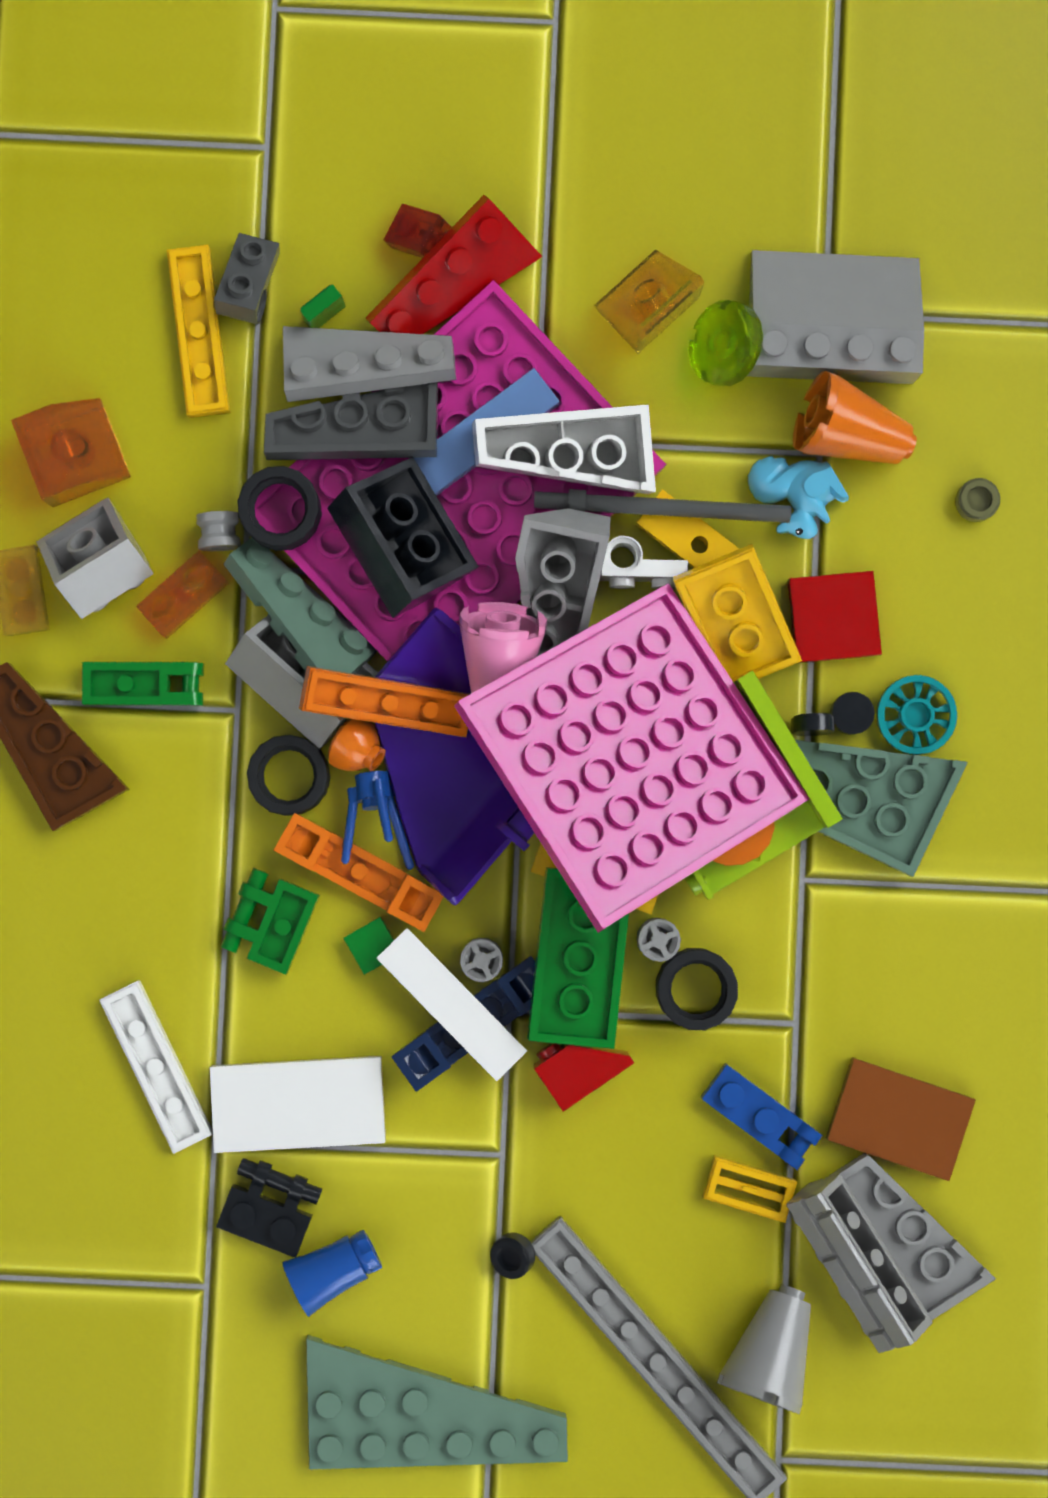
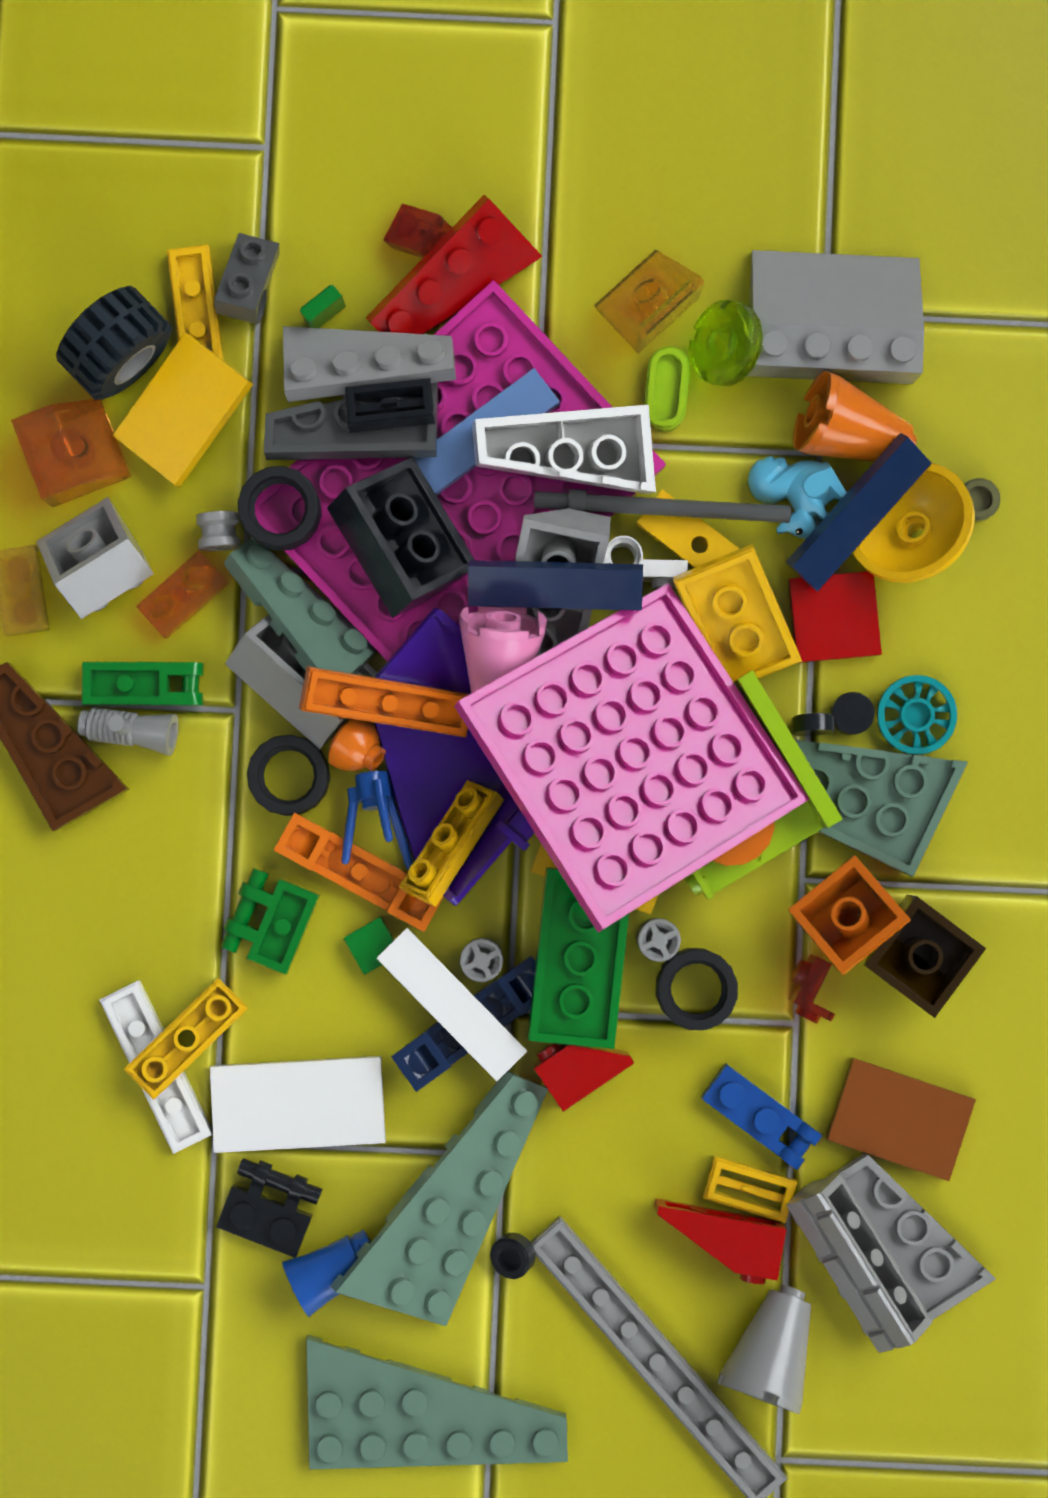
(113, 342): none -> black wheel
(127, 728): none -> light grey piece
(165, 1058): none -> yellow tile
(182, 409): none -> yellow tile
(390, 412): none -> black tile
(441, 1221): none -> sand green wing
(451, 843): none -> yellow tile
(555, 585): none -> dark blue tile
(667, 388): none -> lime tile
(737, 1240): none -> red slope
(808, 979): none -> clear red bracket
(849, 915): none -> orange slope
(859, 512): none -> dark blue tile
(925, 957): none -> dark brown slope
(934, 504): none -> yellow dish

